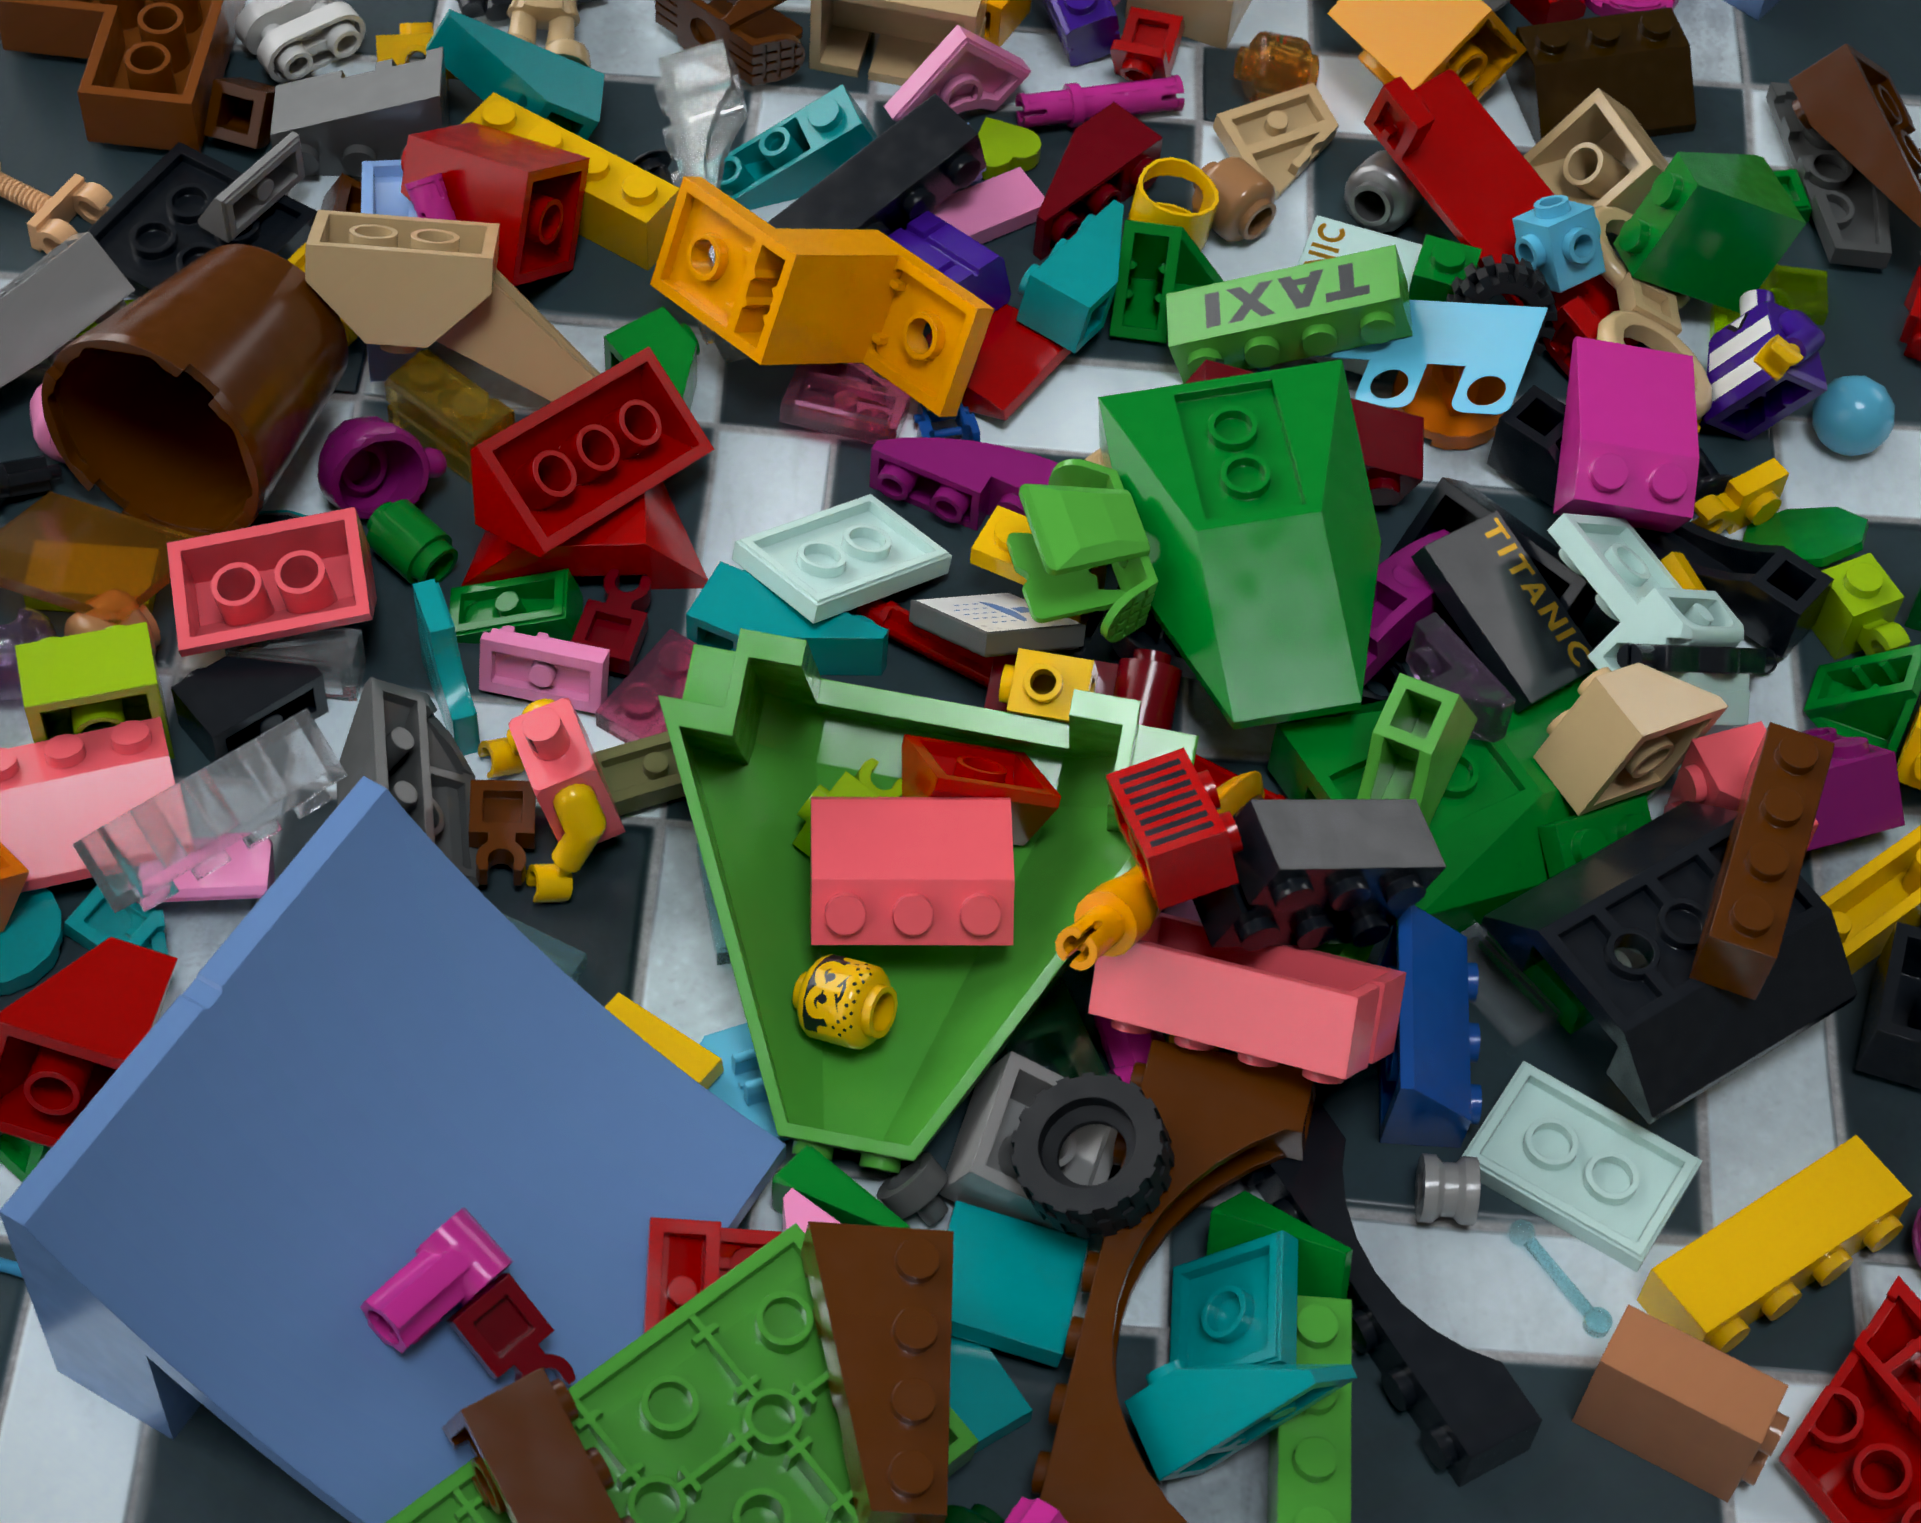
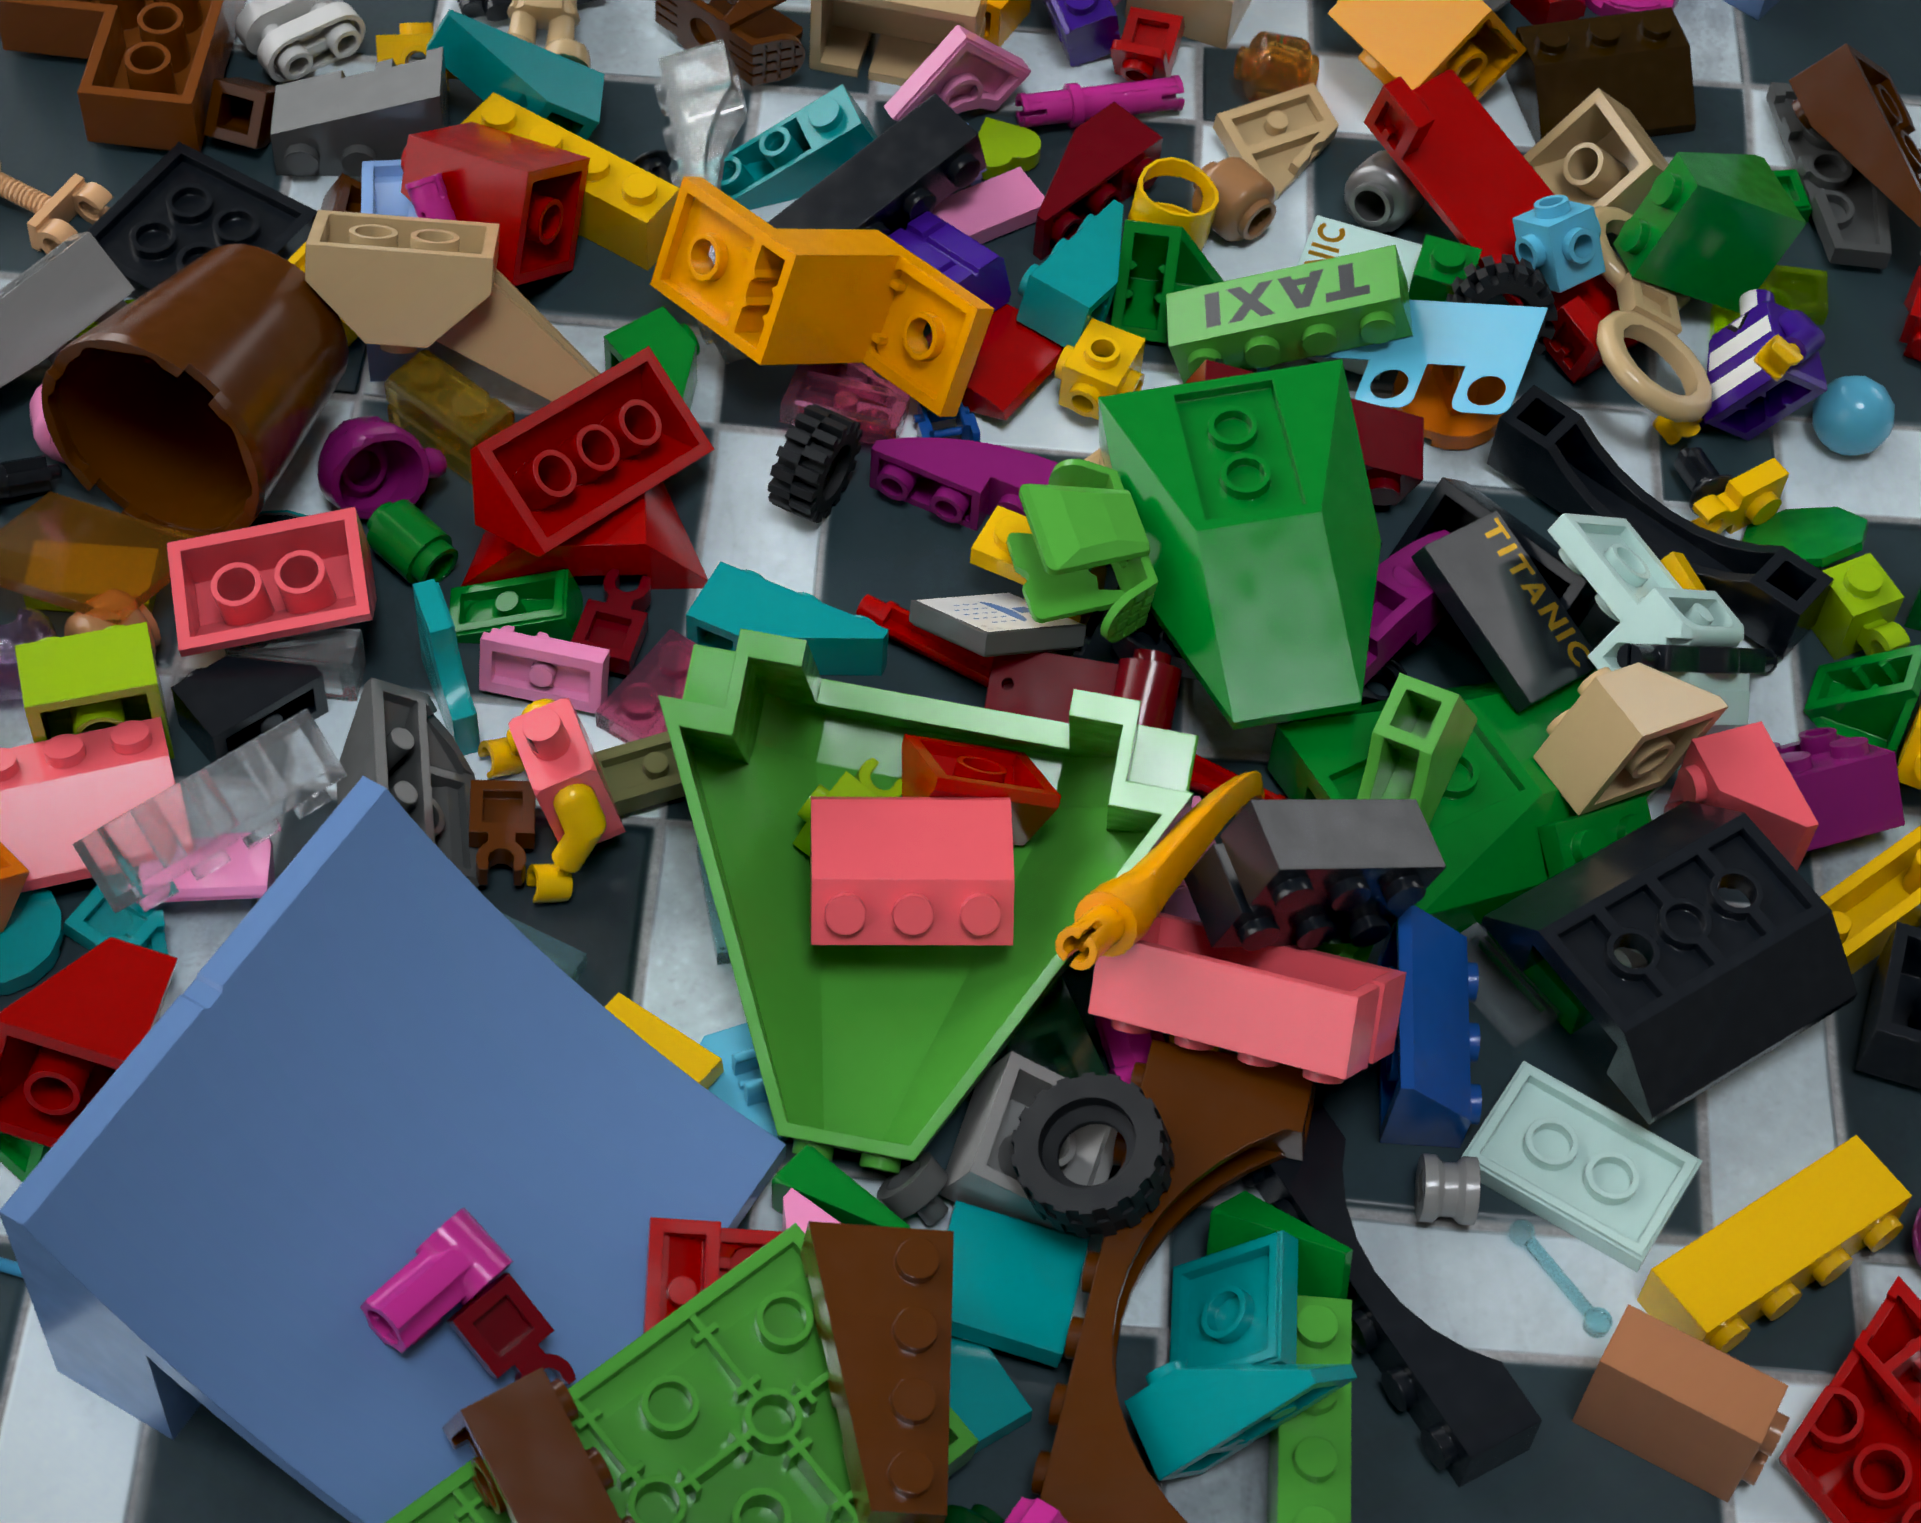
(255, 190): light grey slope -> none
(815, 463): none -> black tyre
(841, 558): light aqua tile -> none
(845, 1002): yellow head -> none
(1044, 683): yellow brick -> none
(1099, 365): none -> yellow brick
(1175, 827): red brick -> none
(1445, 661): clear purple slope -> none
(1629, 436): dark pink slope -> none
(1762, 861): reddish brown brick -> none

